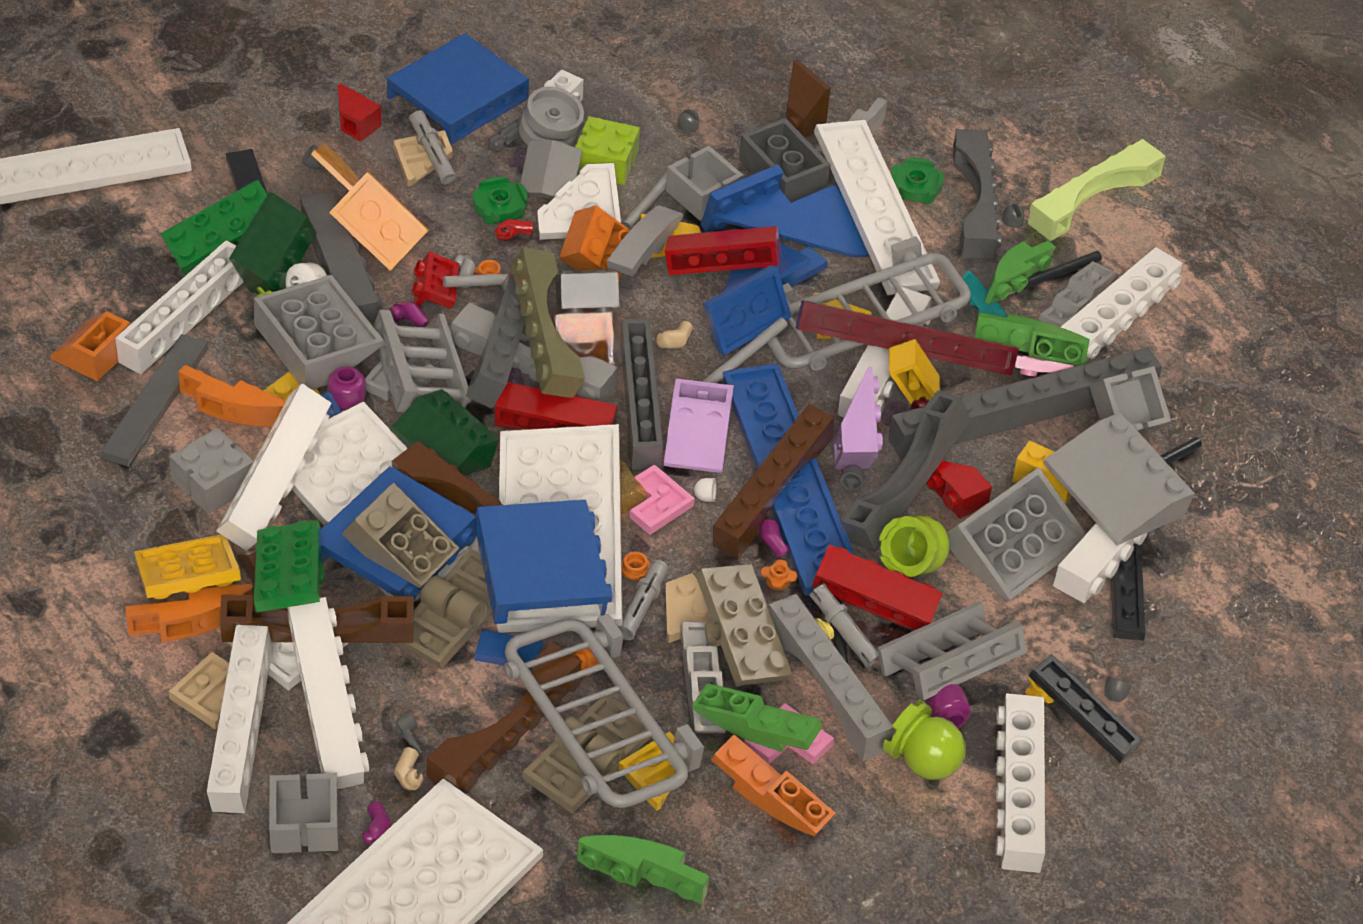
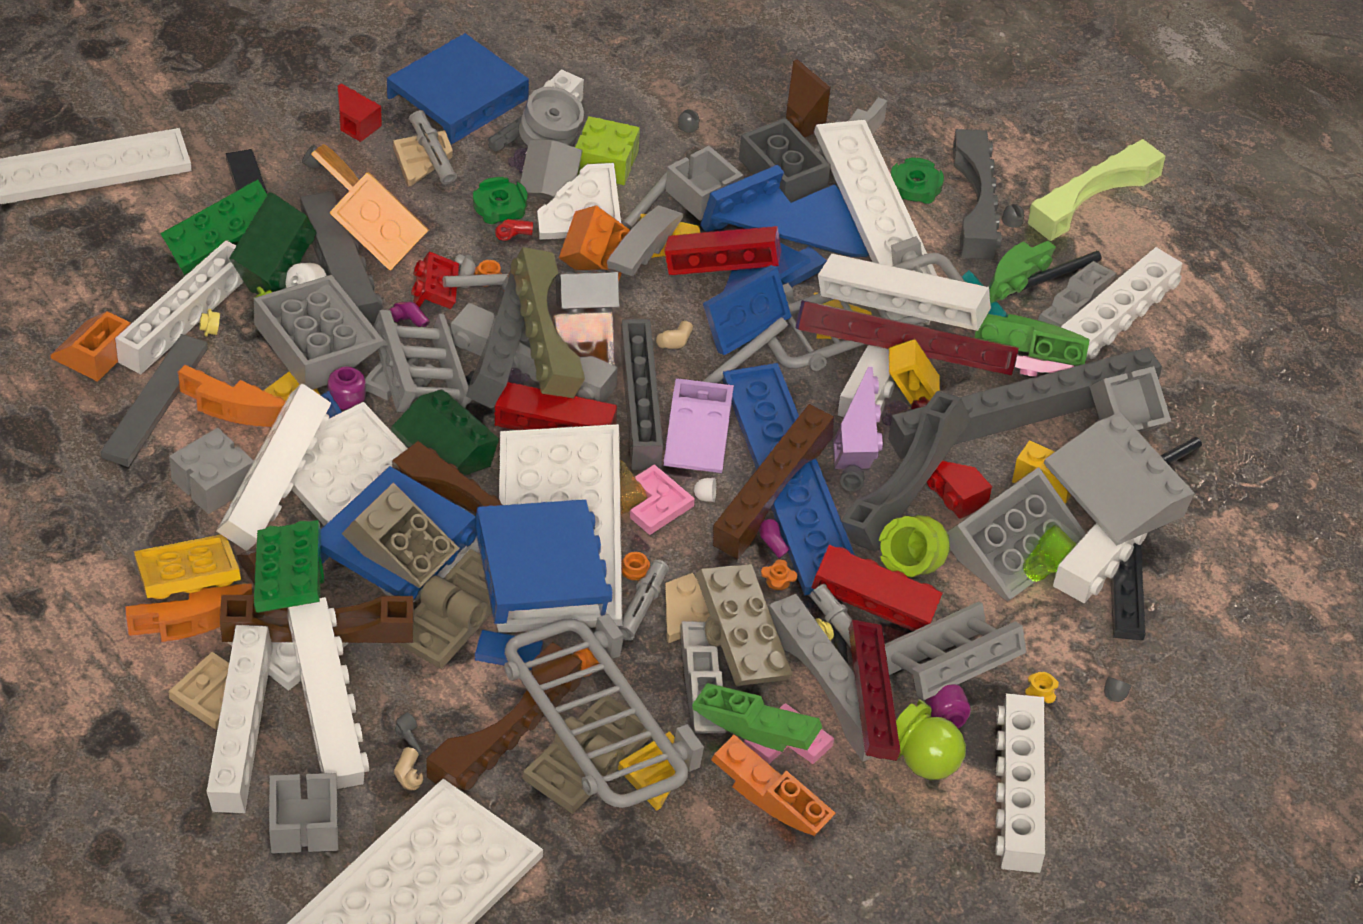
(209, 322): none -> light yellow plate
(379, 824): magenta arm -> none
(635, 858): bright green slope -> none
(874, 690): none -> dark red plate
(904, 291): none -> white brick
(1048, 554): none -> clear neon green piece
(1085, 708): black tile -> none

